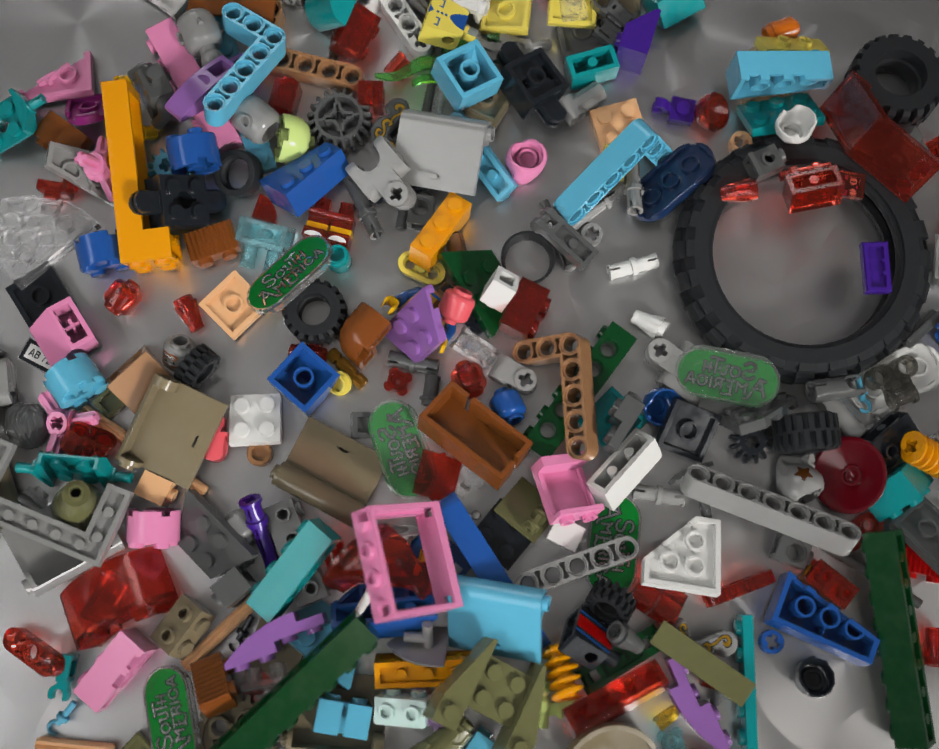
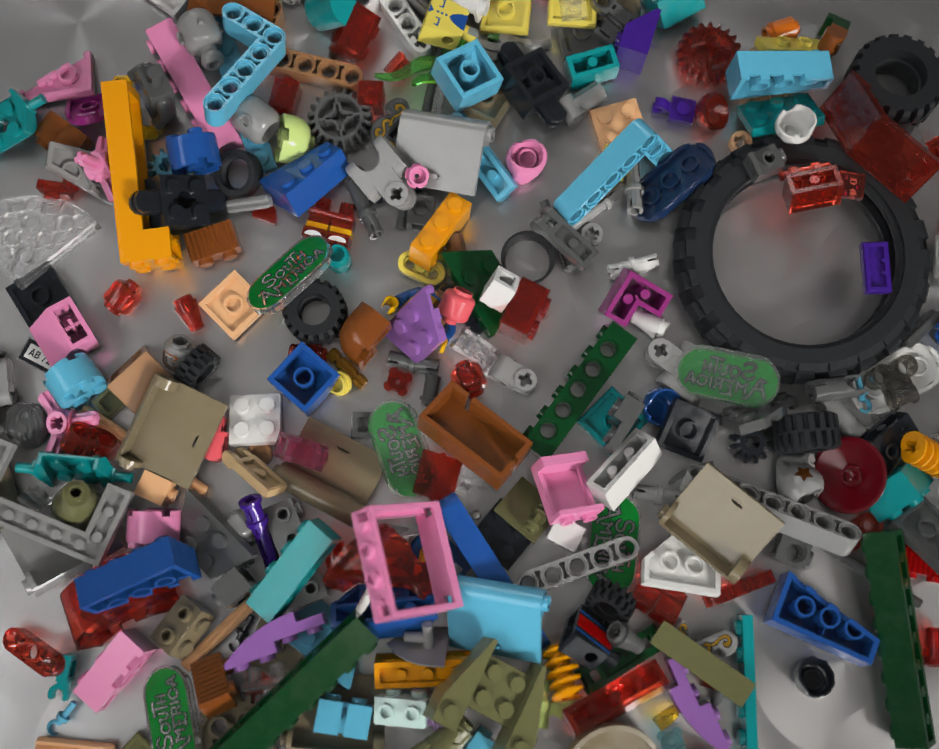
(98, 253): blue brick -> none
(136, 574): none -> blue wedge
(189, 97): medium lavender slope -> none
(249, 203): none -> light grey axle
(254, 472): none -> tan hinge
(260, 233): clear light blue brick -> none
(301, 451): none -> clear pink brick
(421, 171): none -> bright pink plate
(508, 405): blue head -> none
(570, 386): medium nougat beam -> none
(629, 293): none -> magenta brick
(717, 526): none -> dark tan door
(720, 49): none -> clear red gear
(740, 191): clear red cone -> none
(779, 640): blue bush -> none
(828, 583): clear red hips -> none
(832, 33): none -> dark orange leg

